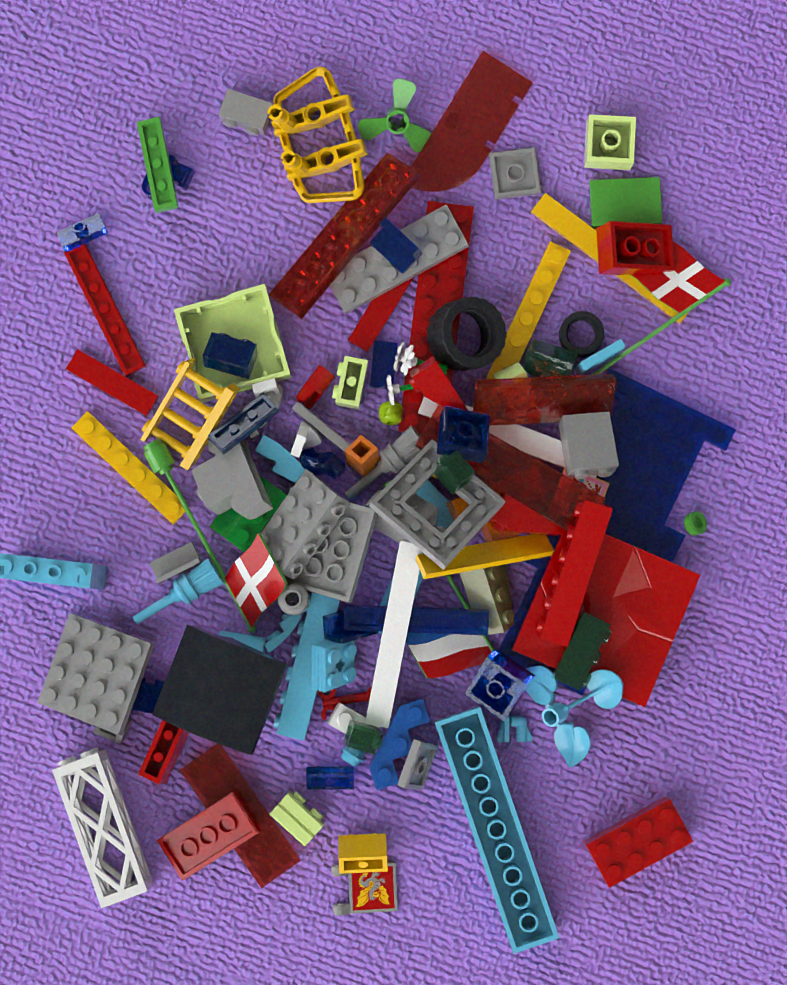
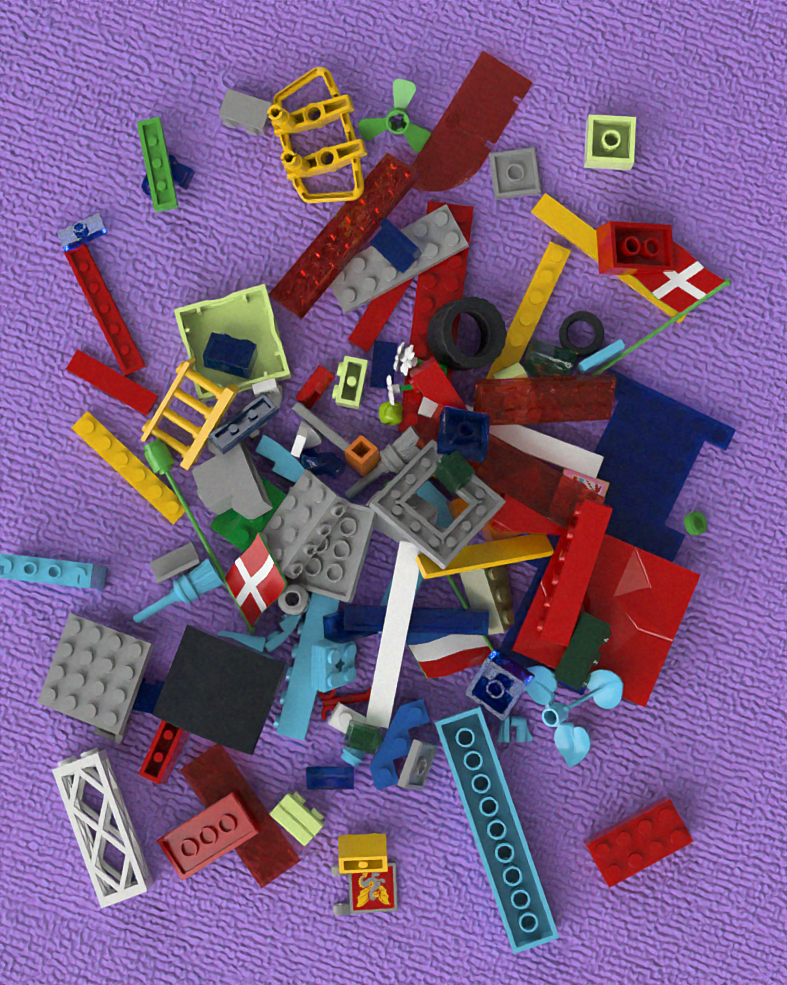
(588, 445): light grey brick -> none
(625, 201): bright green tile -> none

